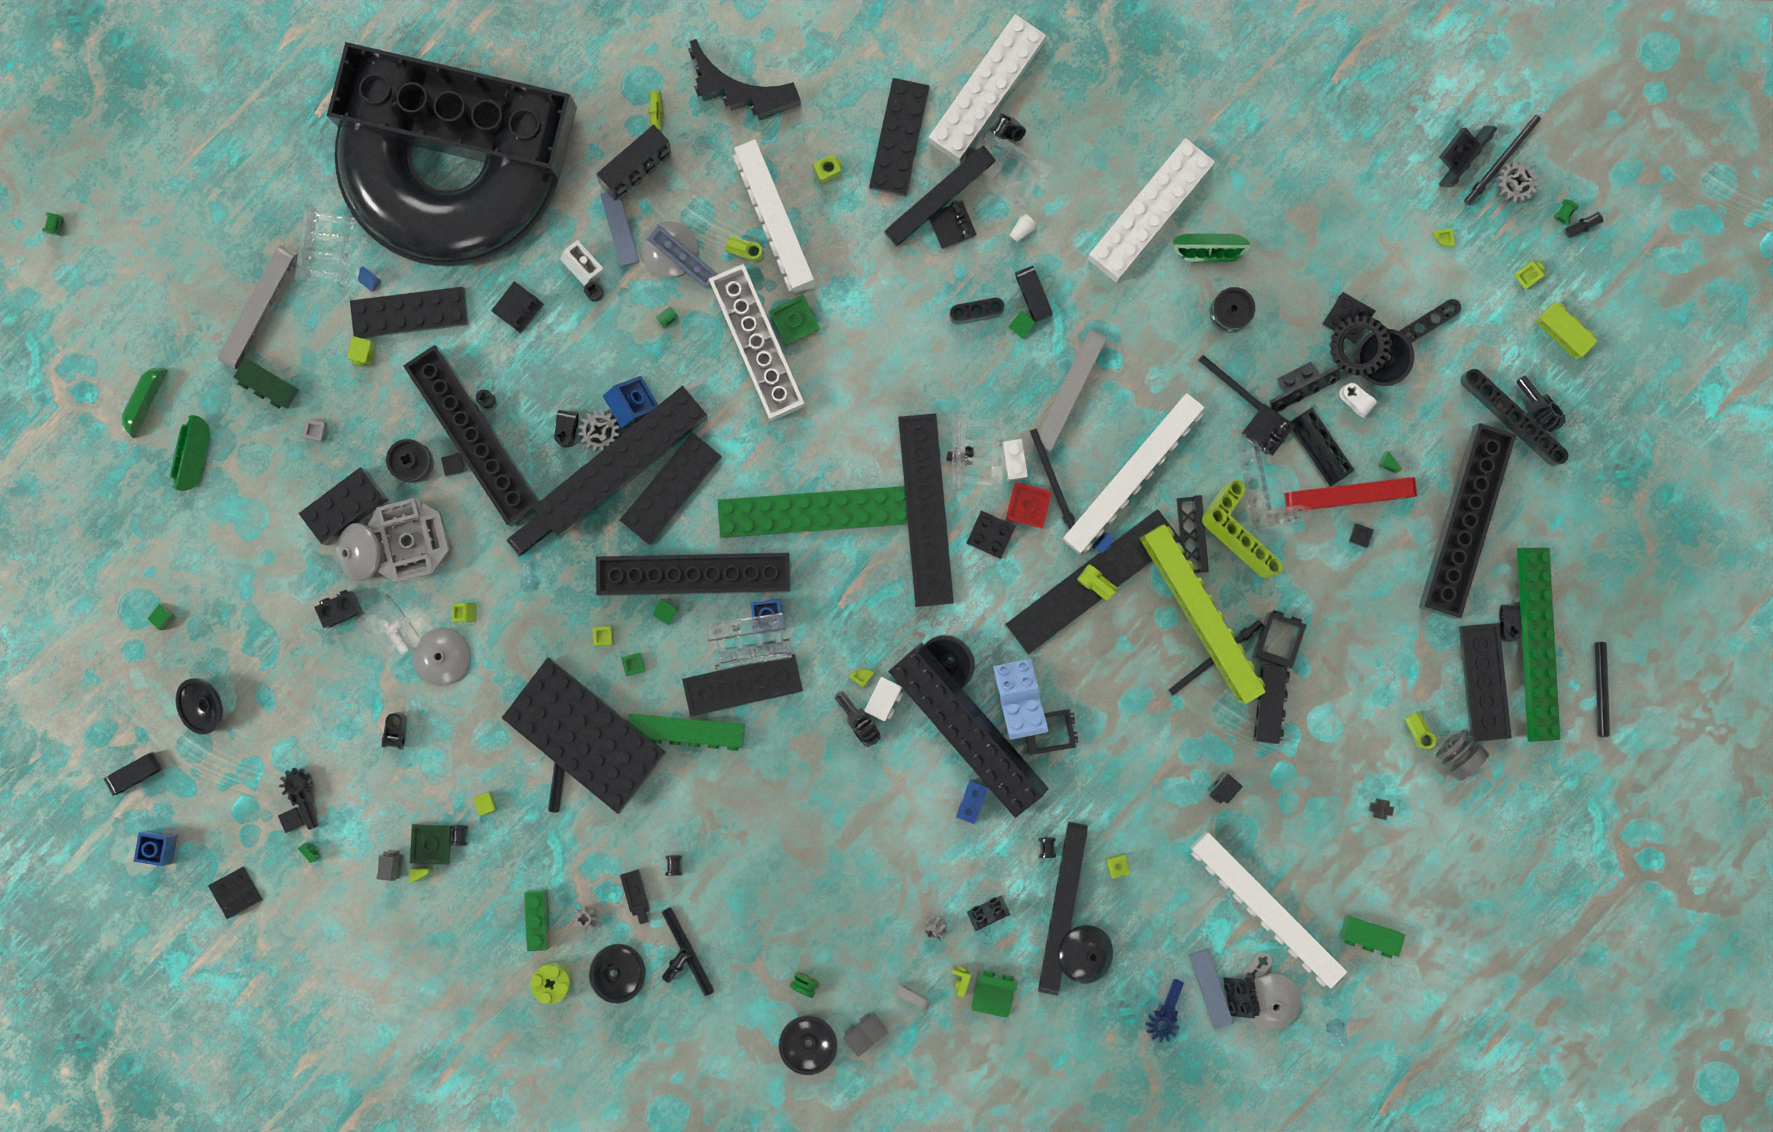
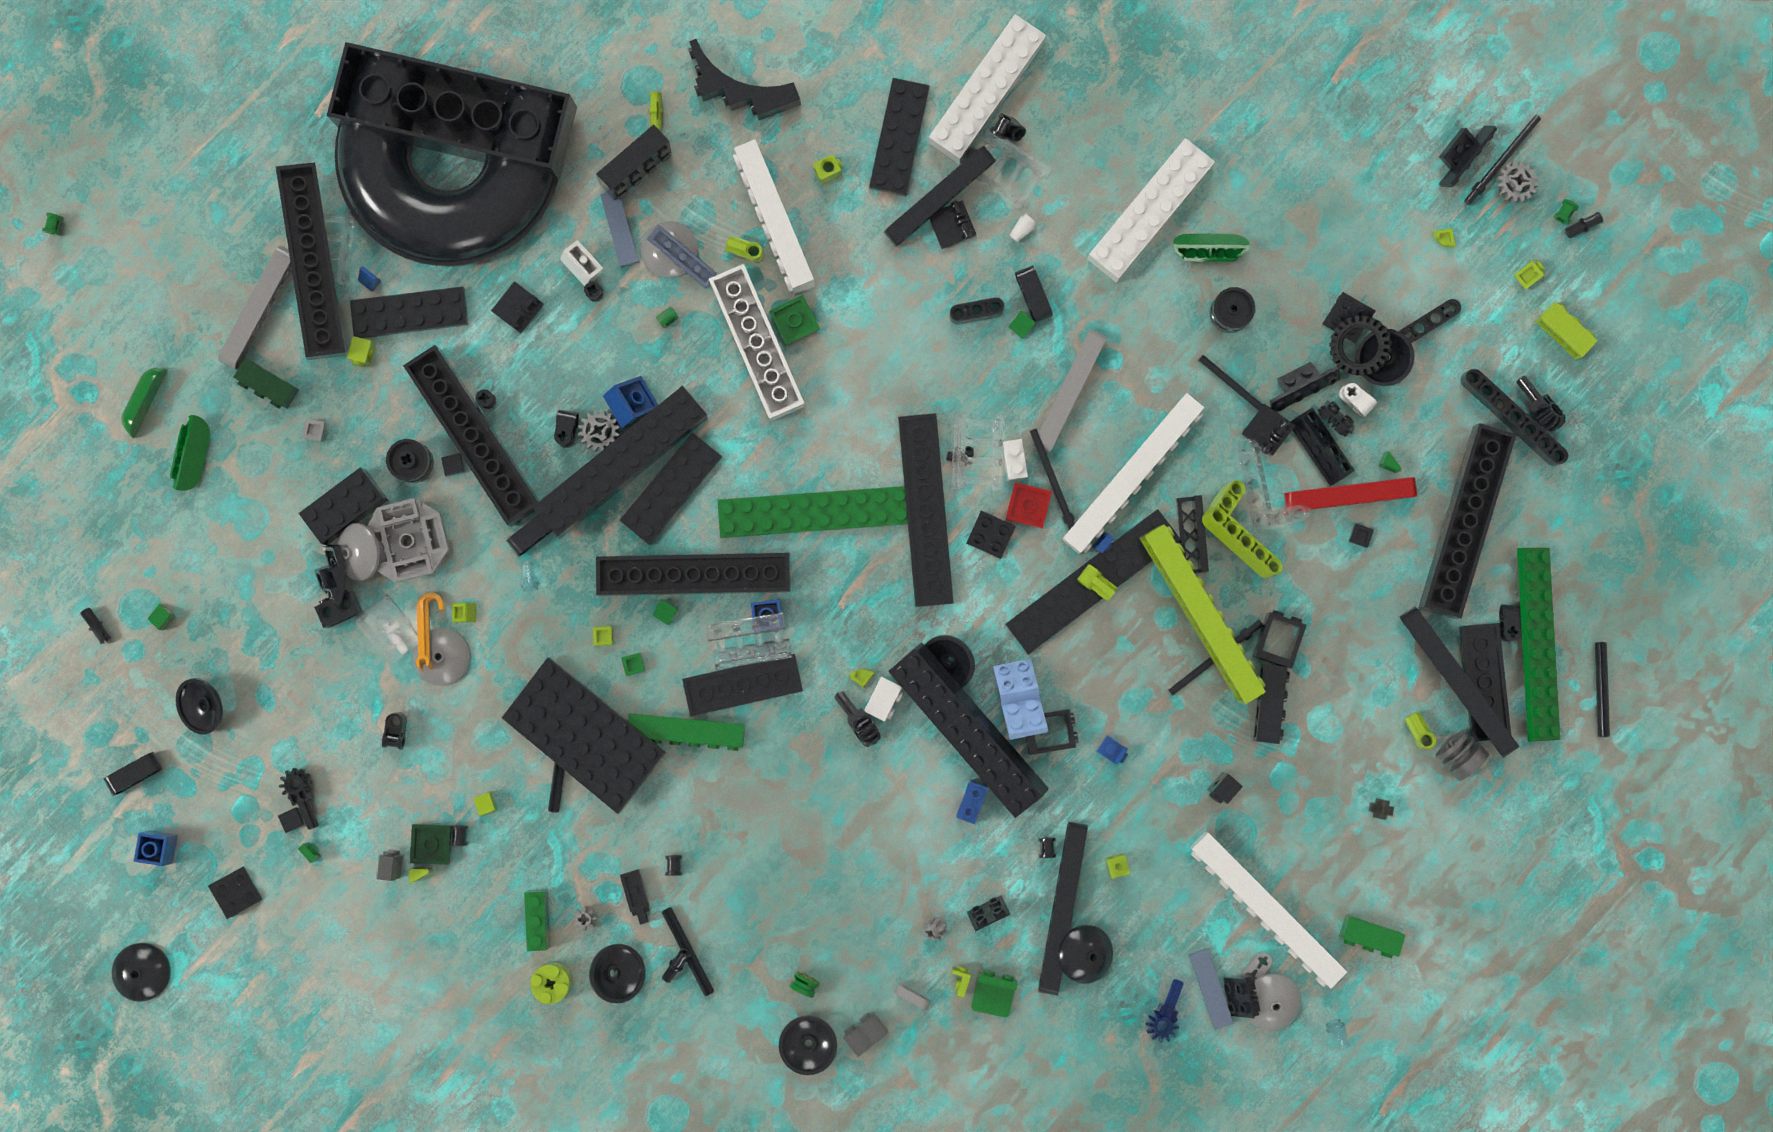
(95, 625): none -> black axle
(152, 969): none -> black dish
(310, 261): none -> black brick
(332, 577): none -> black slope
(423, 629): none -> light orange piece
(1112, 750): none -> blue bracket
(1345, 422): none -> black hinge
(1459, 682): none -> black beam

